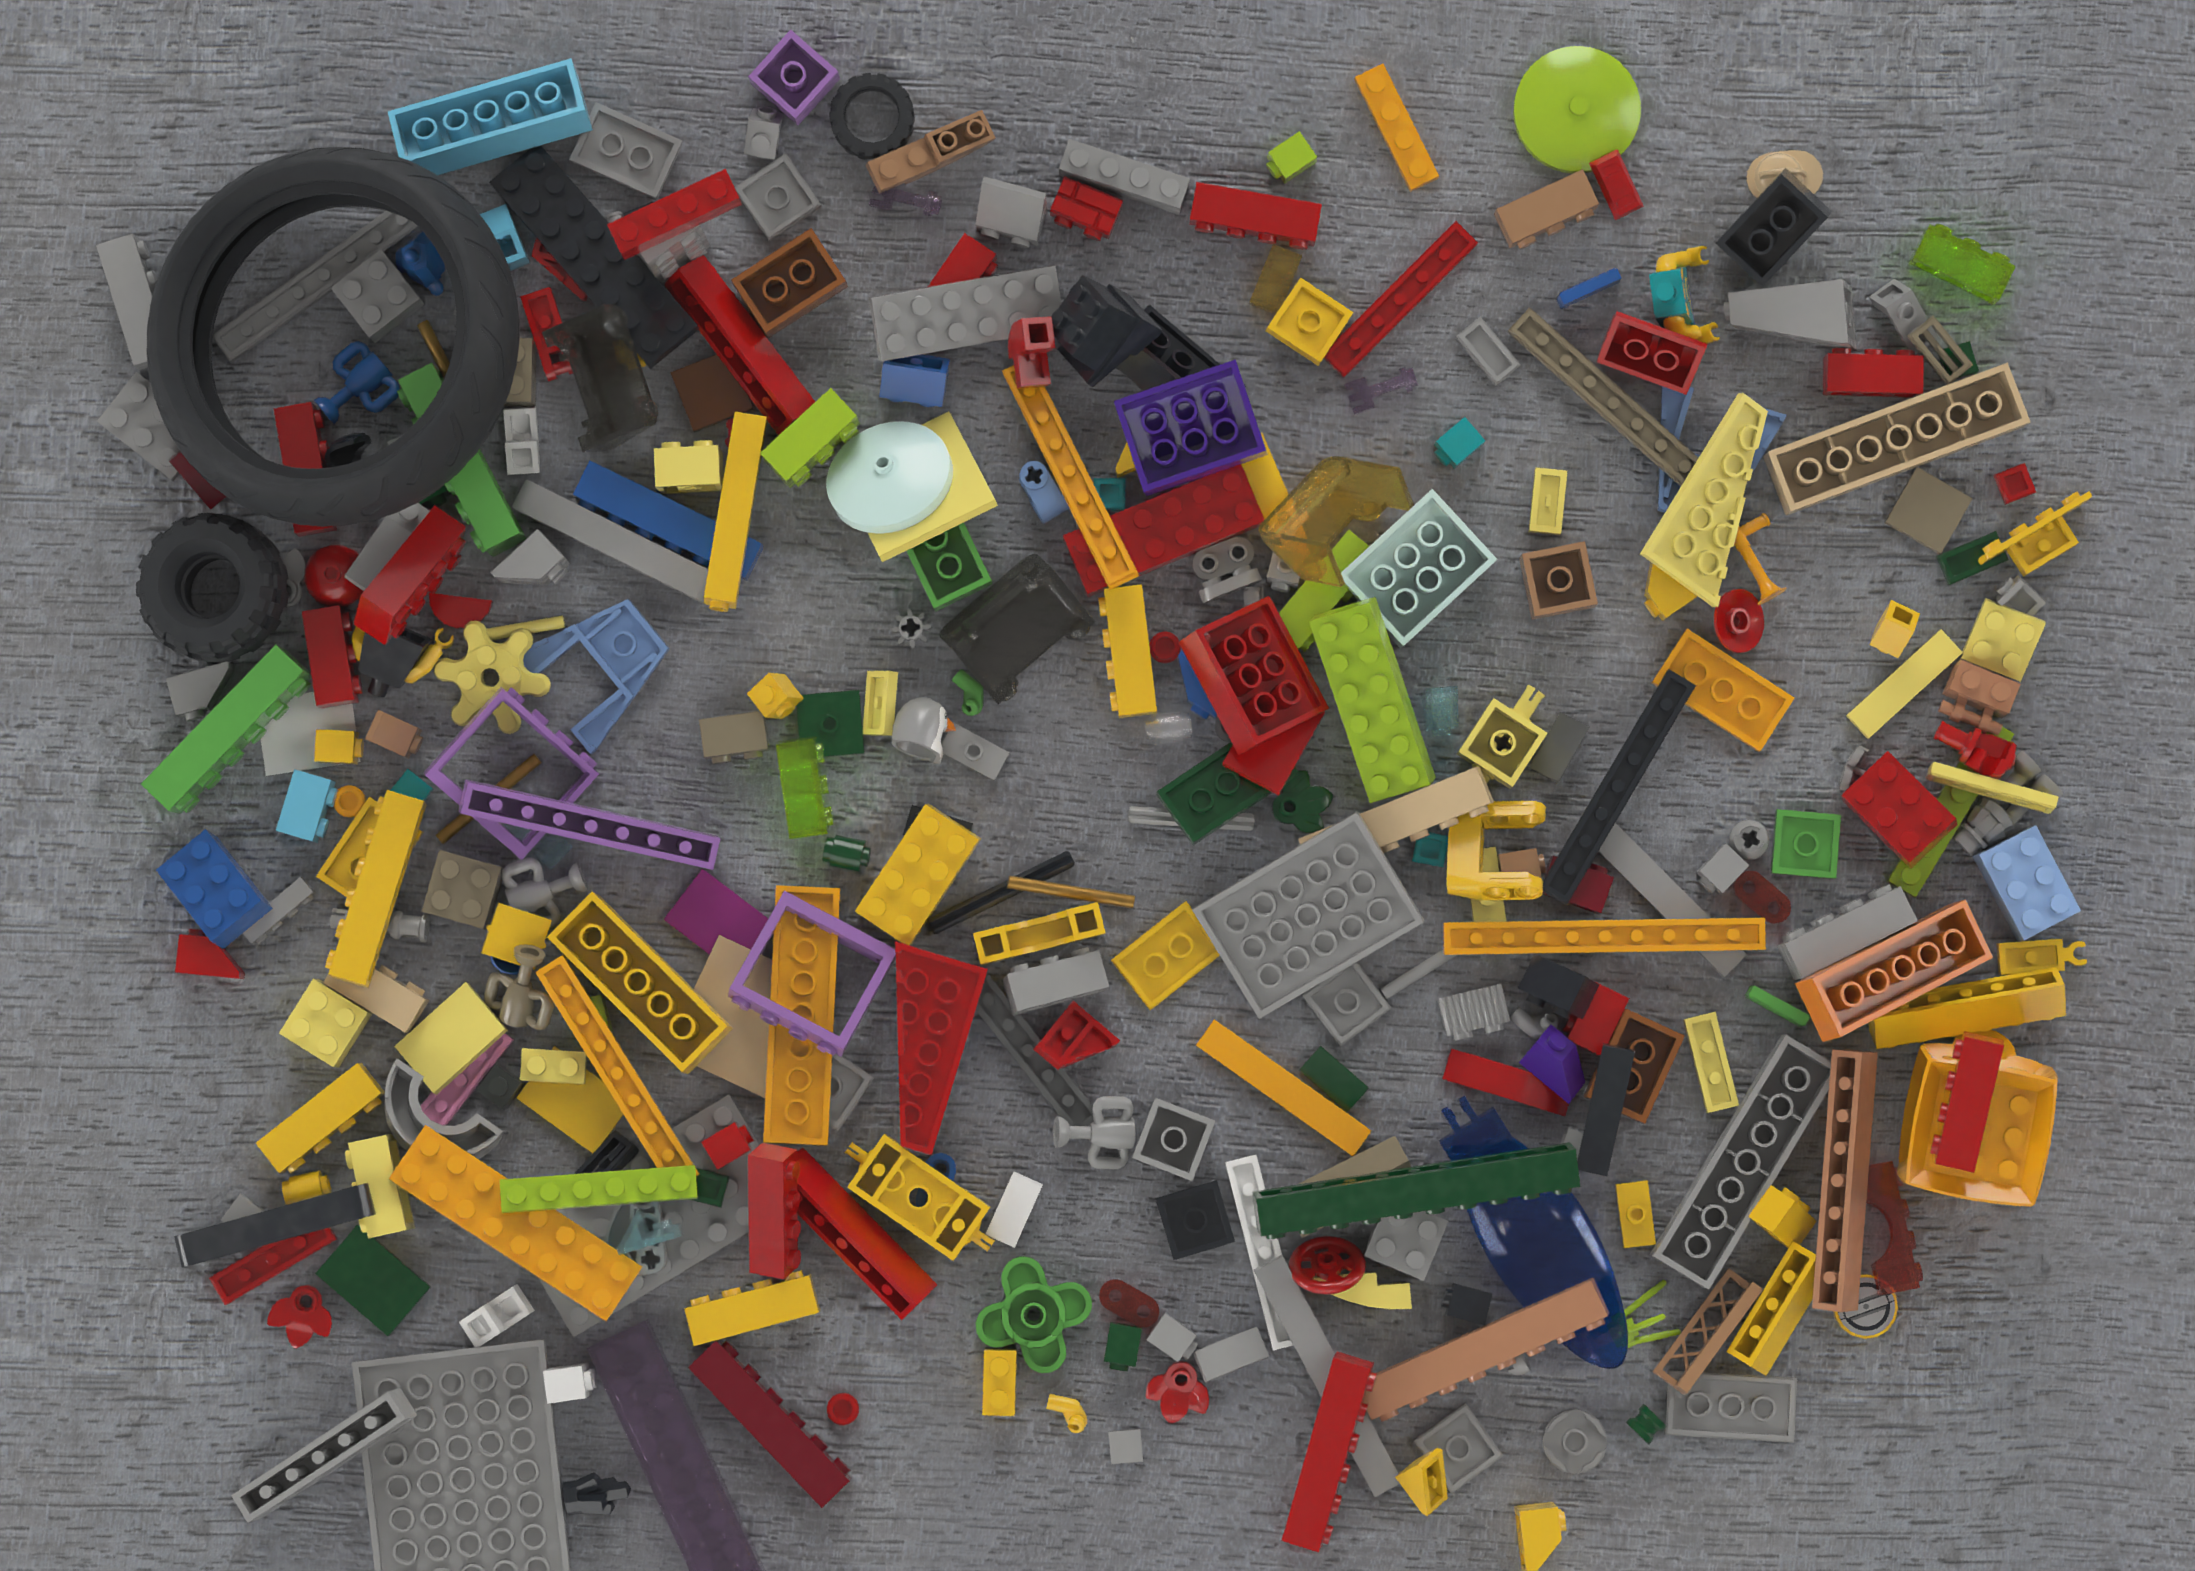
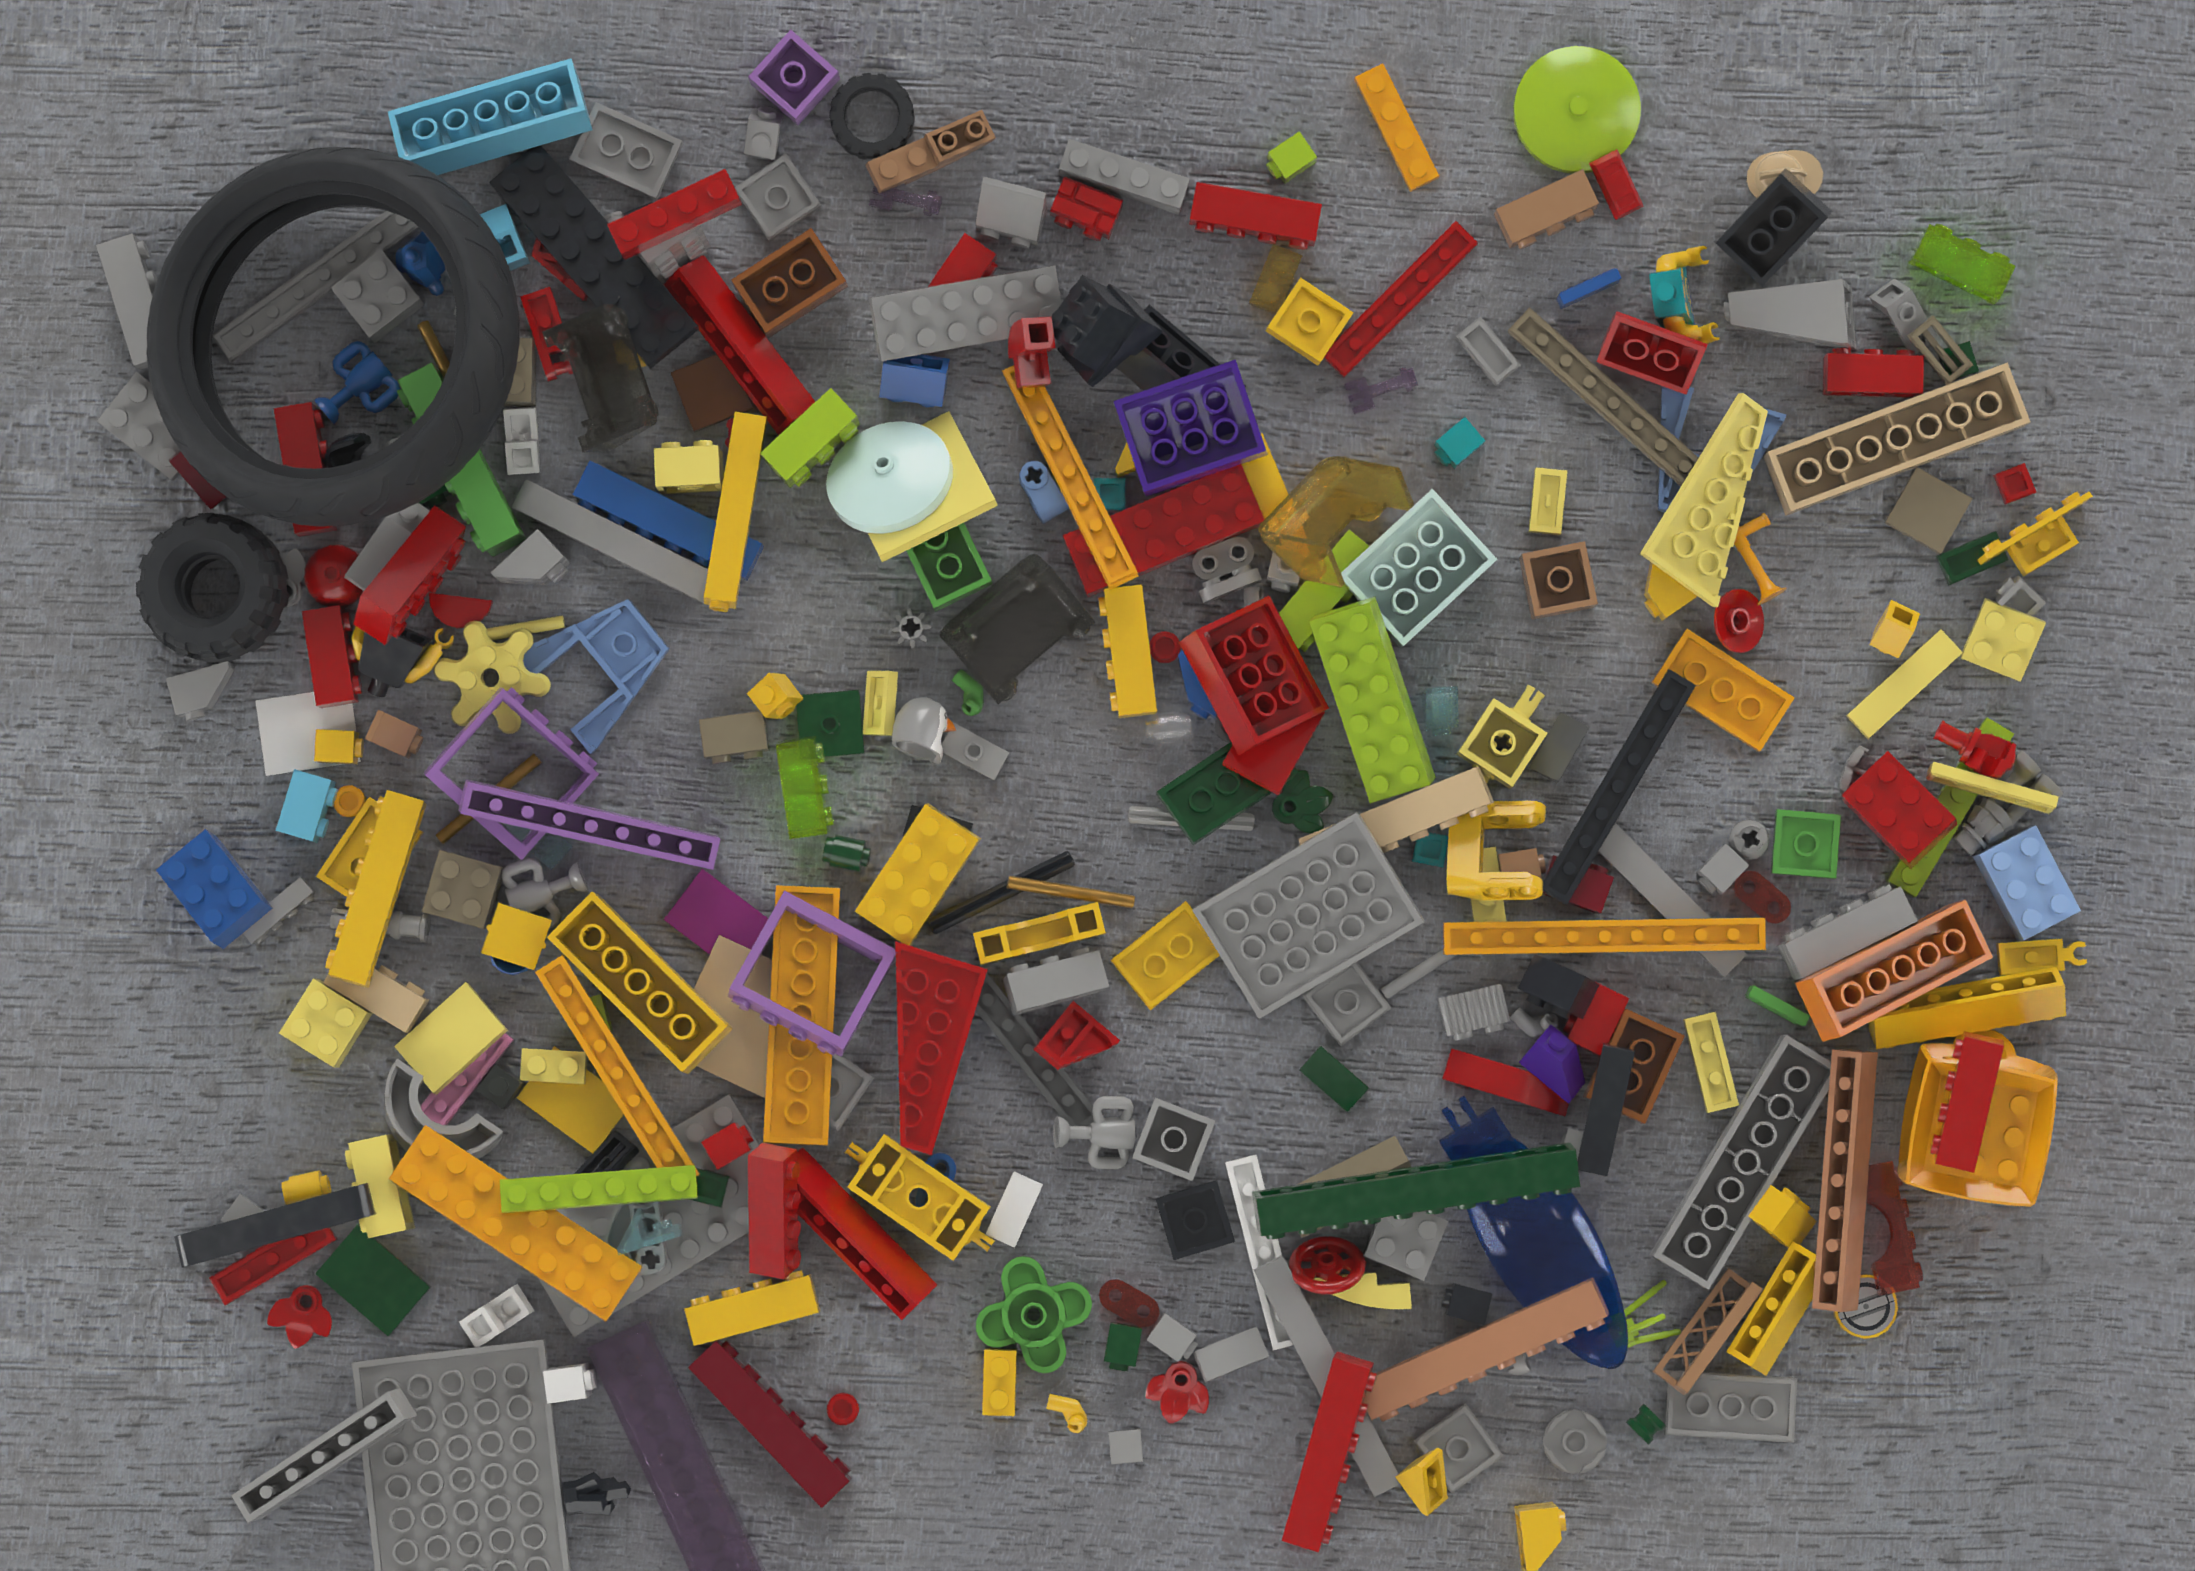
(202, 957): red slope -> none
(228, 730): bright green brick -> none
(320, 1118): yellow brick -> none
(412, 786): teal tile -> none
(519, 997): dark tan piece -> none
(1283, 1087): light orange tile -> none
(1635, 1214): yellow plate -> none
(1981, 690): nougat brick -> none

